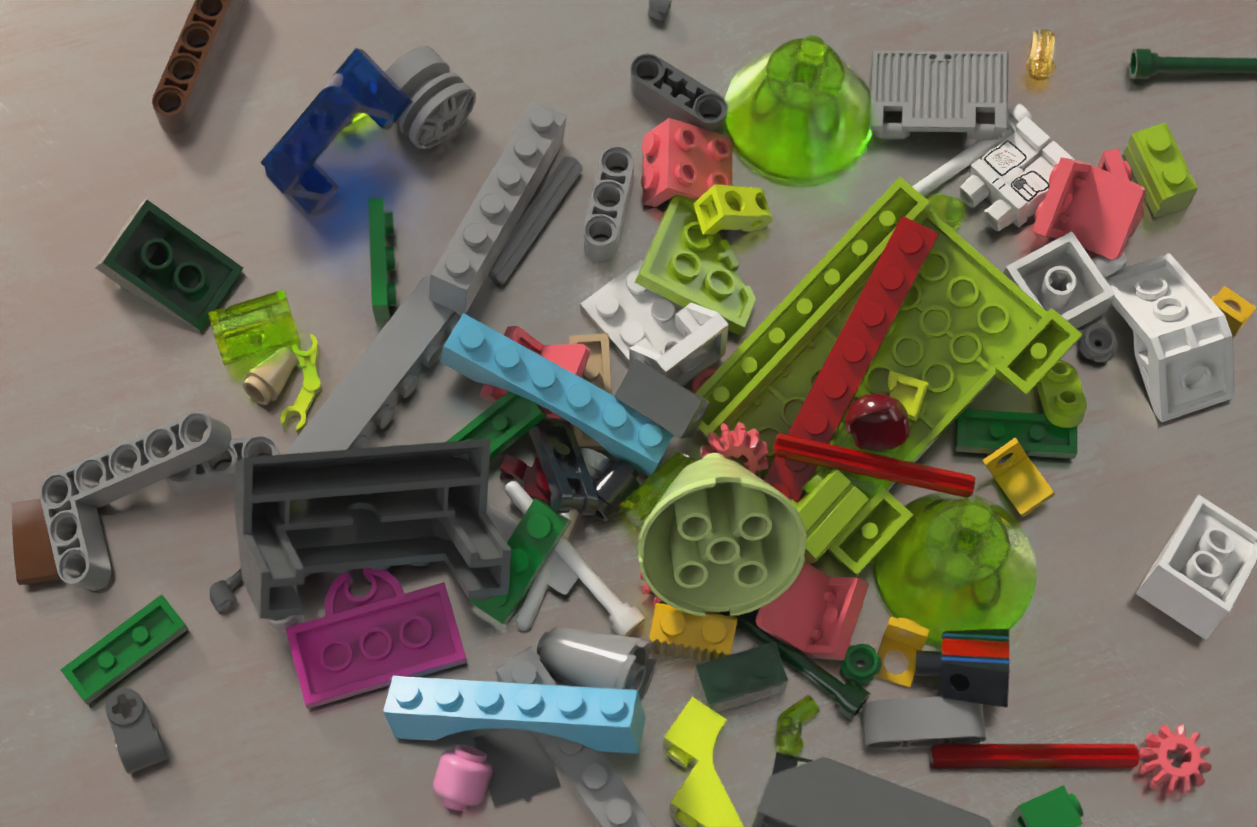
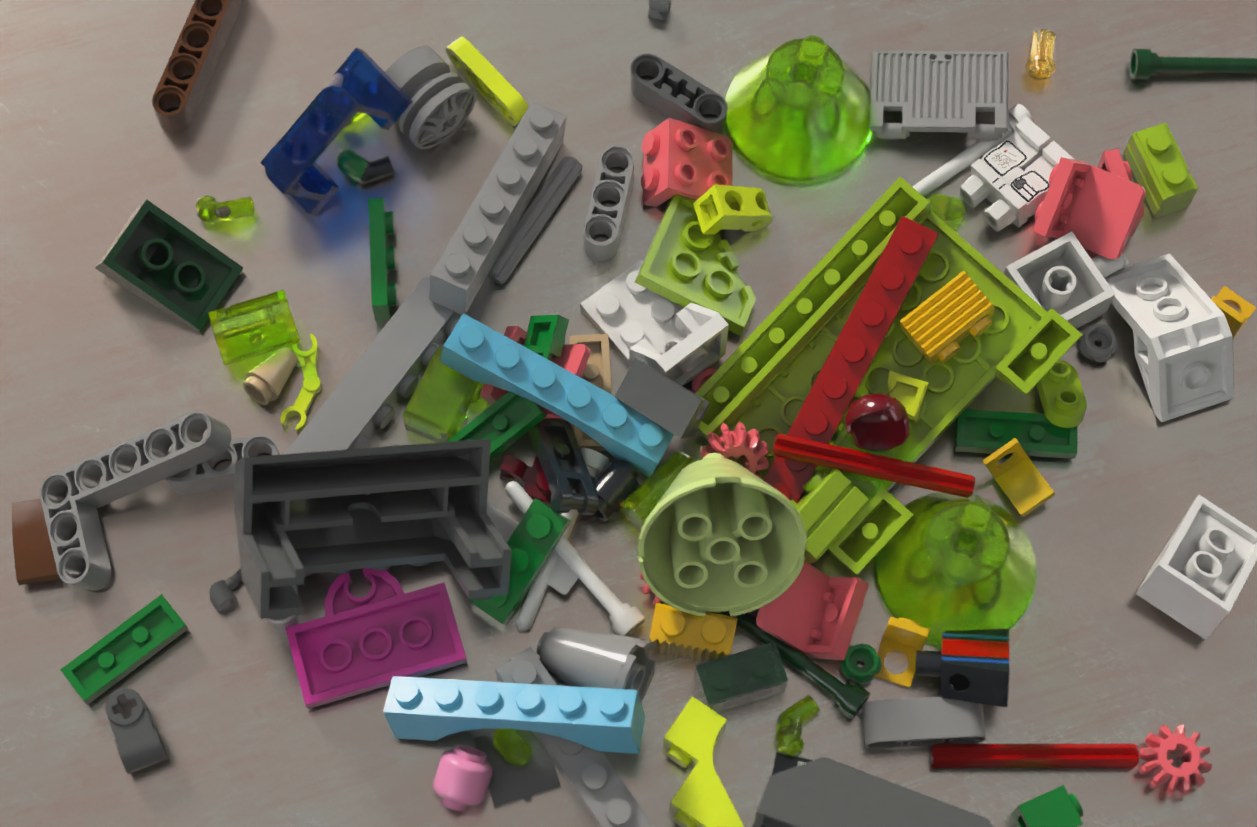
(212, 211): none -> clear neon green arm
(362, 170): none -> arm
(440, 402): none -> clear neon green brick
(487, 80): none -> neon yellow beam
(512, 746): none -> clear neon green arm
(546, 335): none -> green plate
(948, 319): none -> yellow brick

